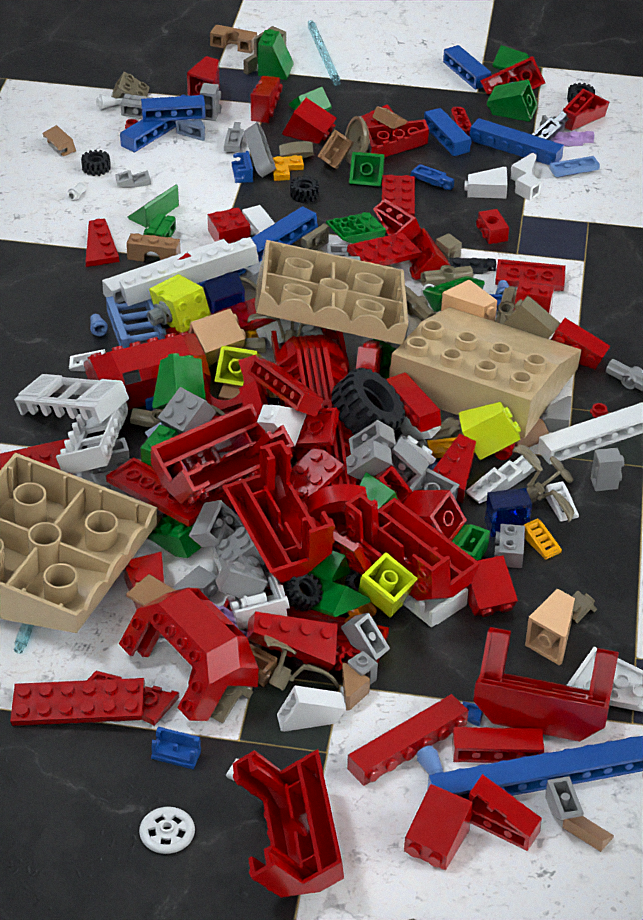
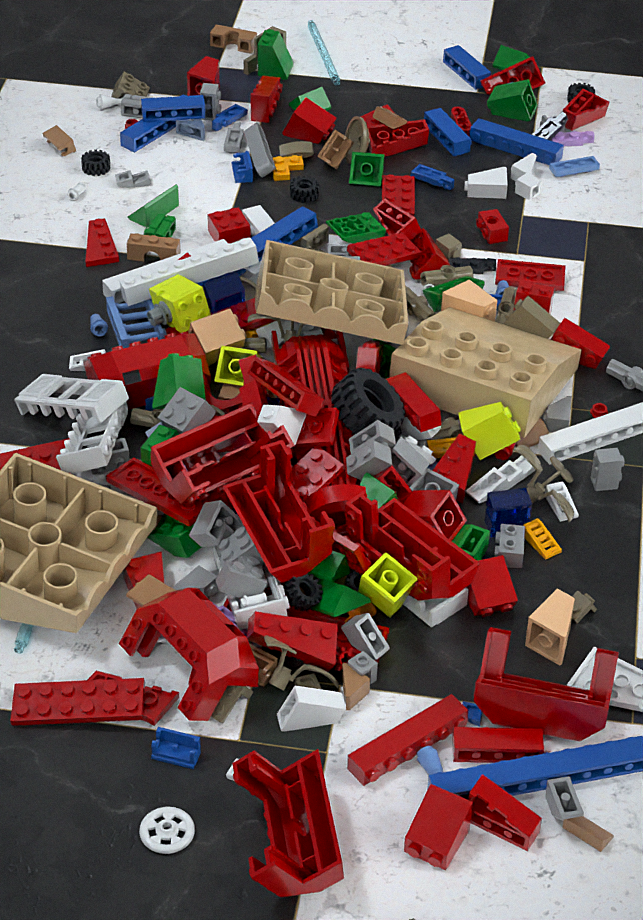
(228, 116): none -> blue hinge
(307, 681): none -> dark tan tile

